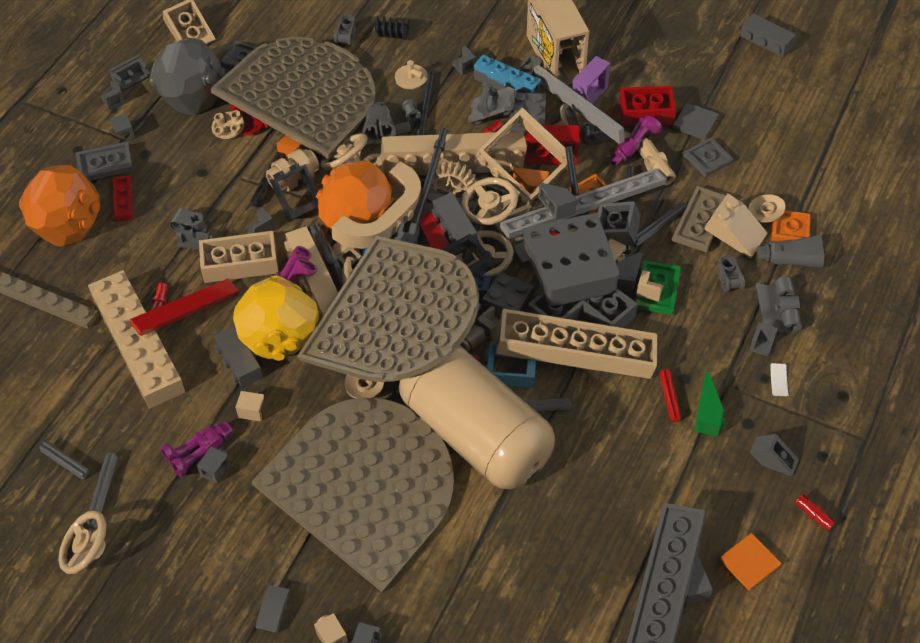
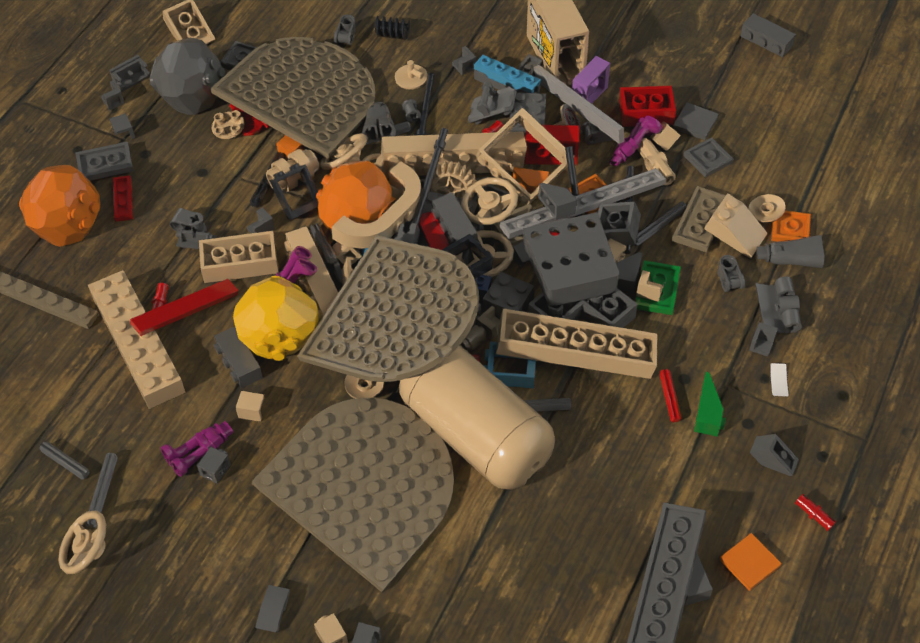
(666, 136): none -> tan panel

